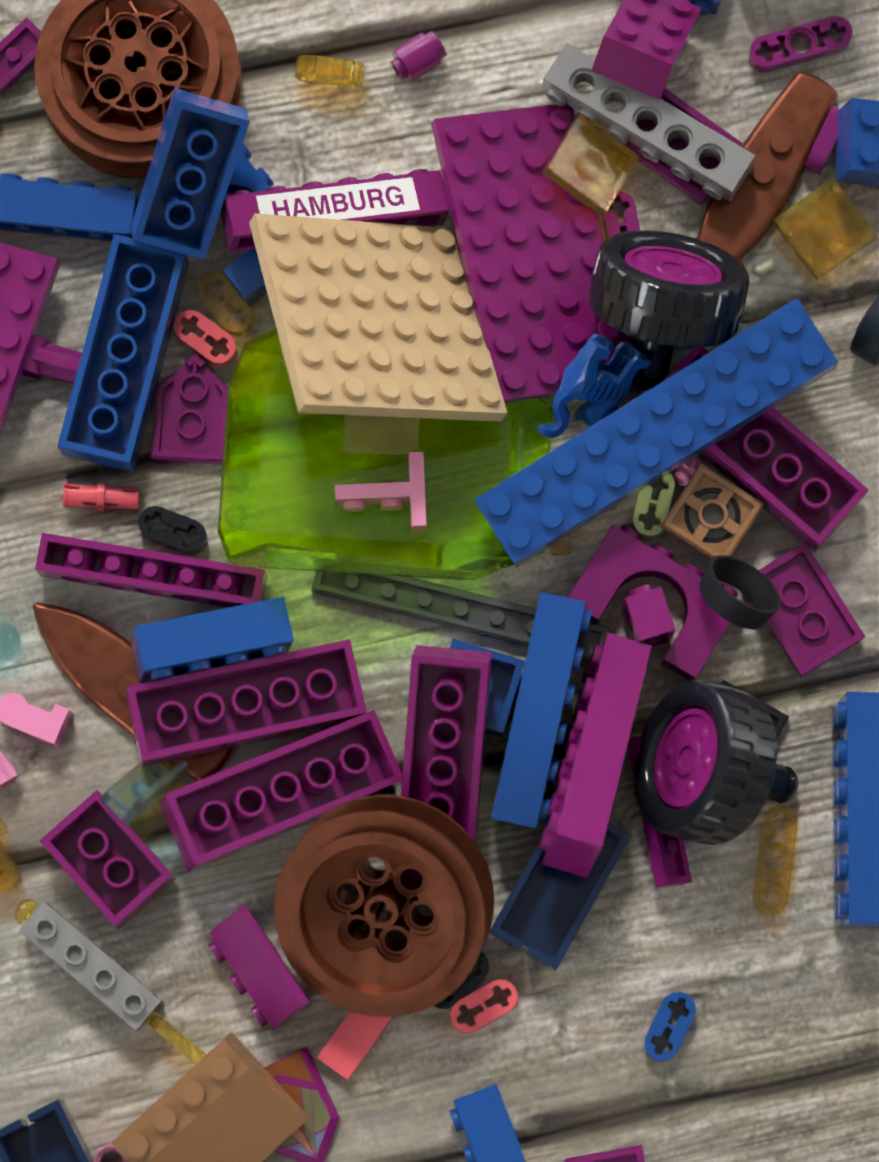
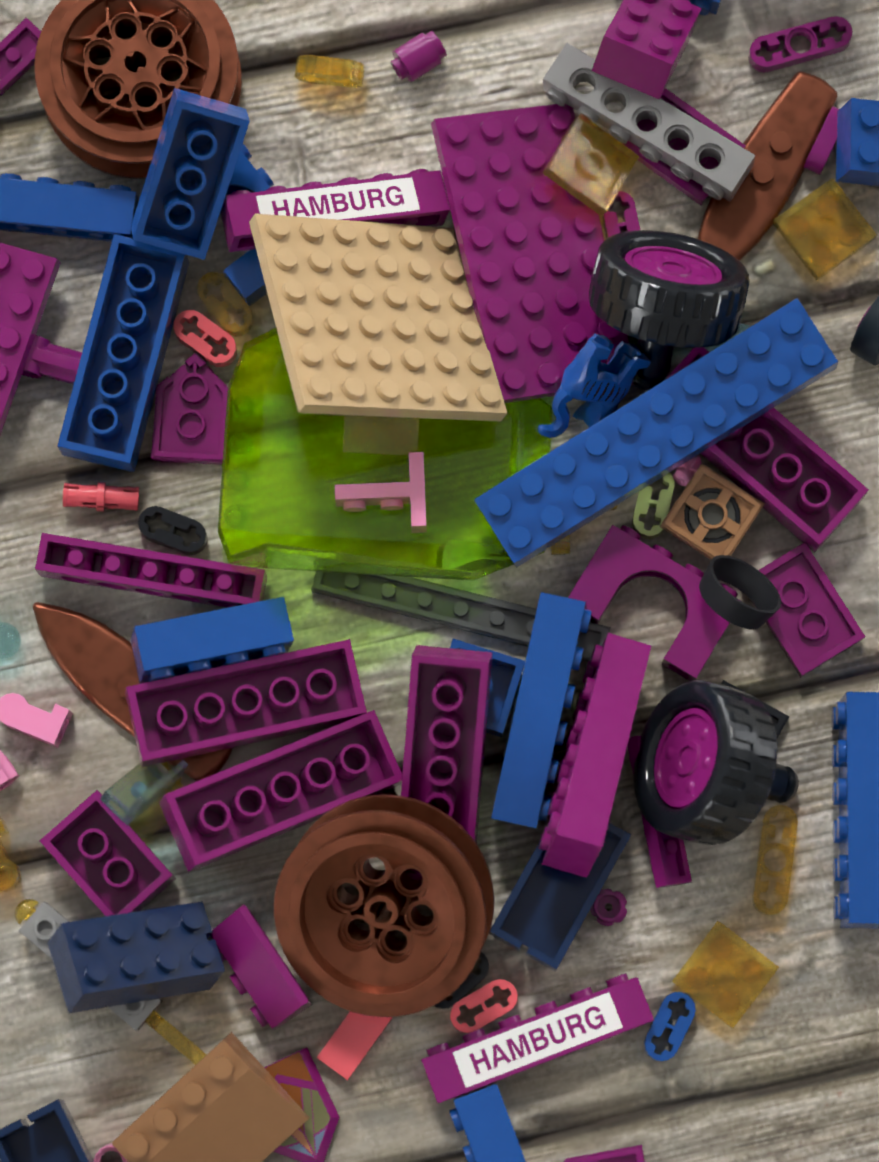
(135, 957): none -> dark blue piece
(537, 1039): none -> magenta brick
(618, 903): none -> magenta plate
(648, 616): magenta brick -> none
(725, 974): none -> clear yellow plate

